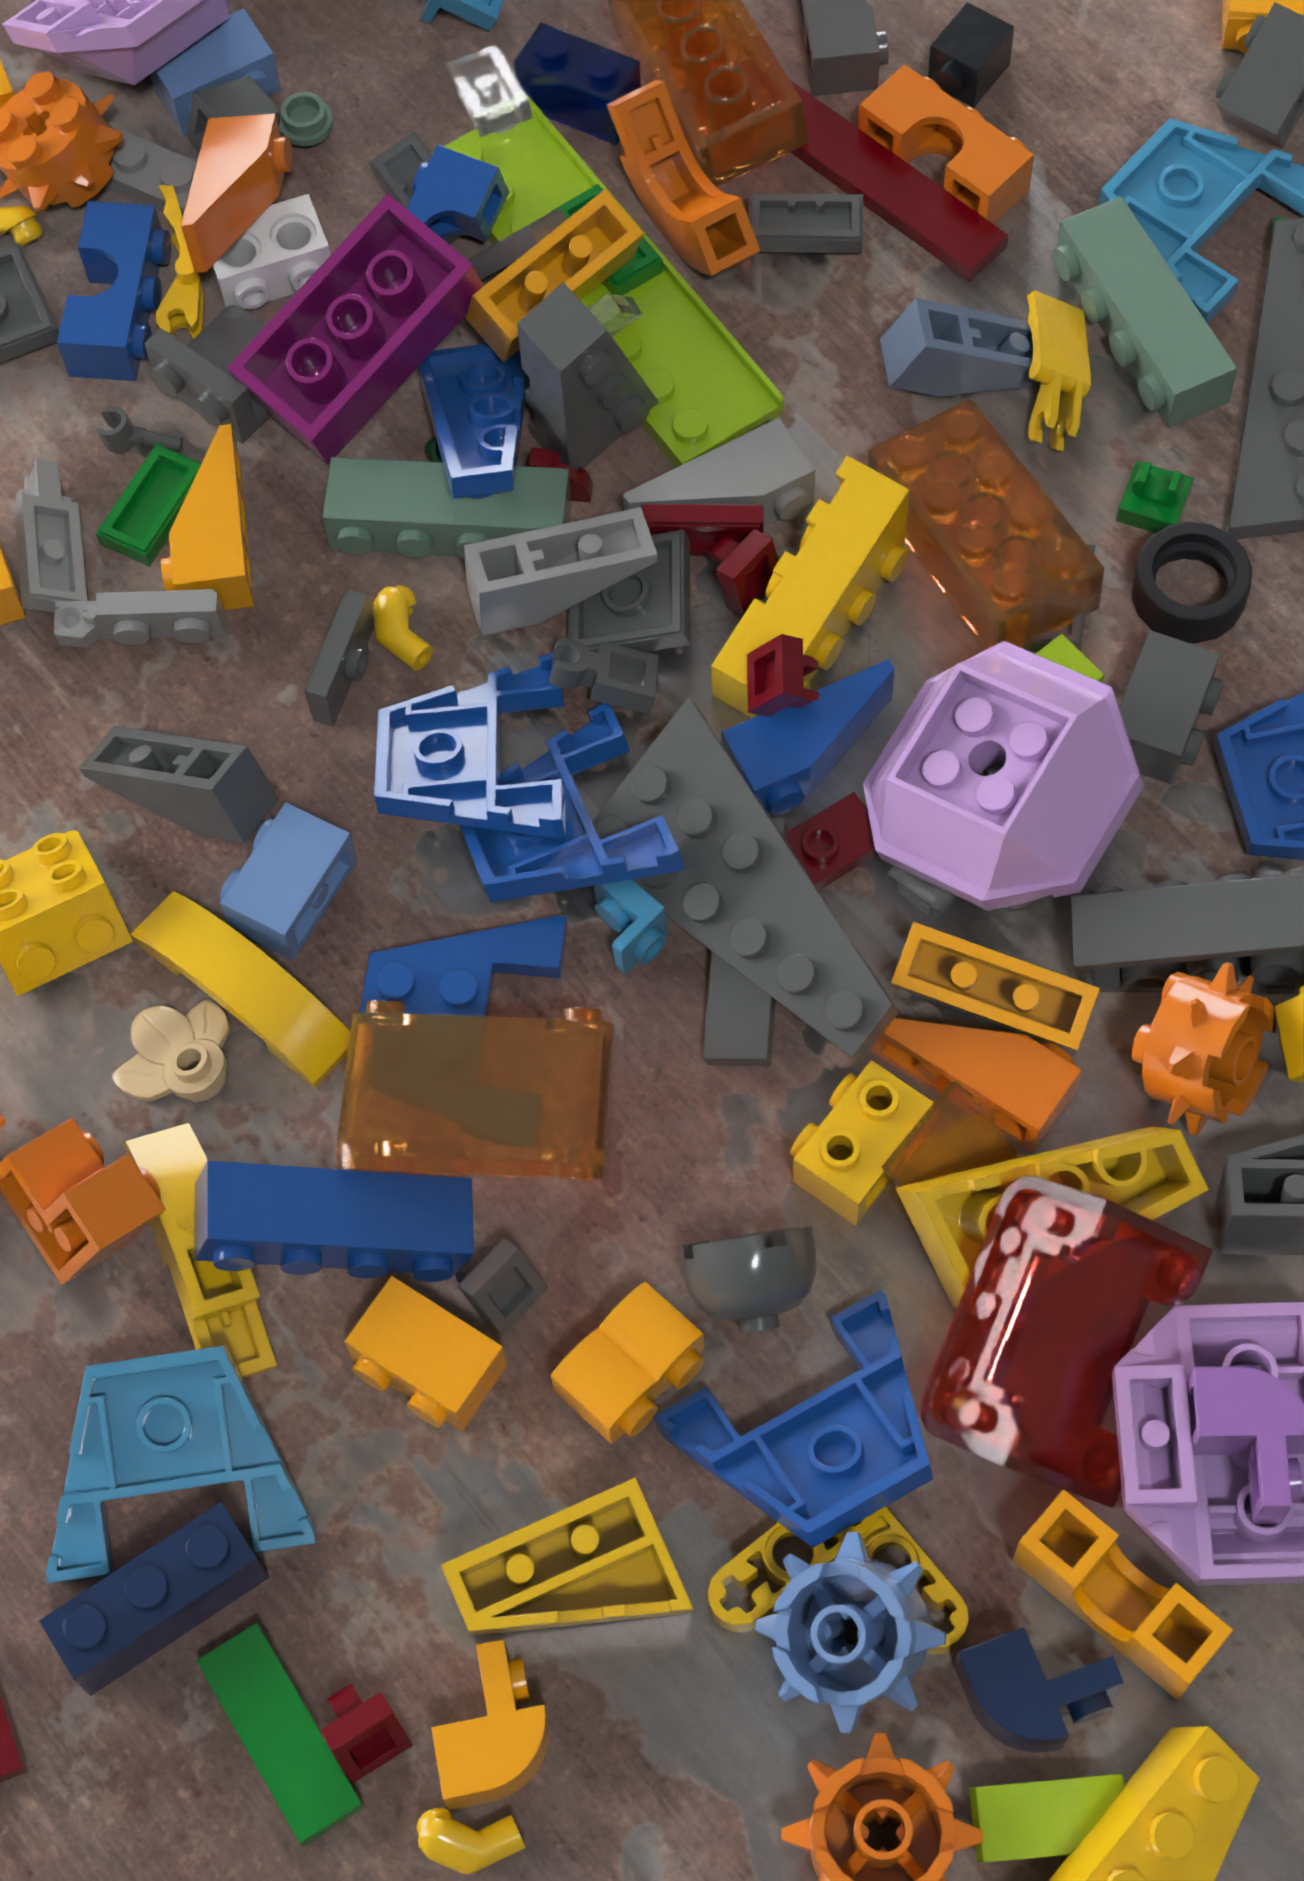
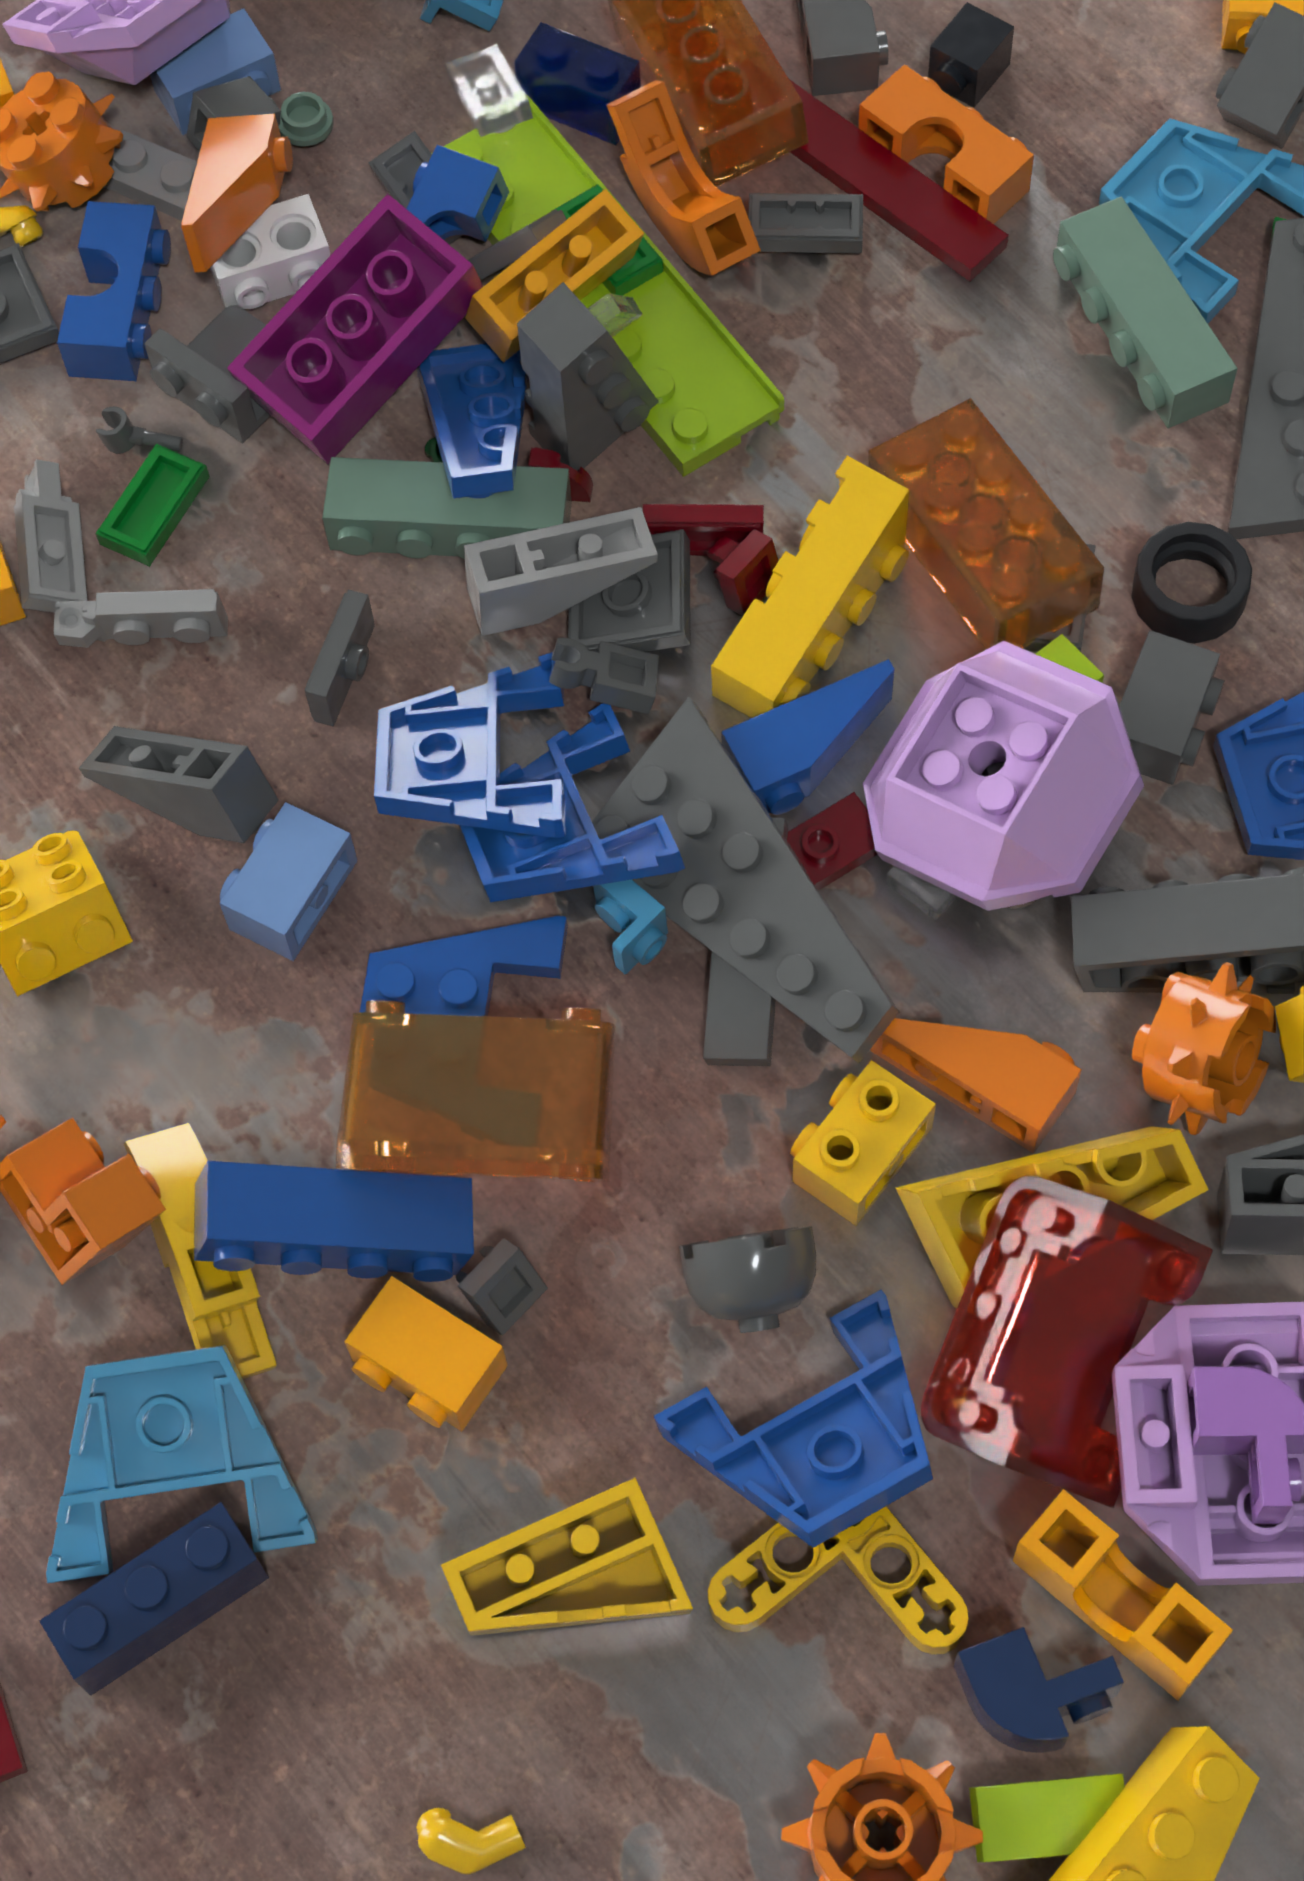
(171, 1049): tan plate -> none
(186, 296): yellow arm -> none
(211, 530): light orange slope -> none
(247, 985): yellow slope -> none
(280, 1734): green tile -> none
(364, 1733): dark red tile -> none
(392, 627): yellow arm -> none
(494, 1753): light orange brick -> none
(630, 1363): light orange brick -> none
(750, 470): light grey slope -> none
(778, 675): dark red tile -> none
(813, 1623): medium blue brick -> none
(948, 1140): clear orange piece -> none
(956, 350): sand blue slope -> none
(995, 987): light orange brick -> none
(1060, 365): yellow arm -> none
(1154, 497): green tile -> none

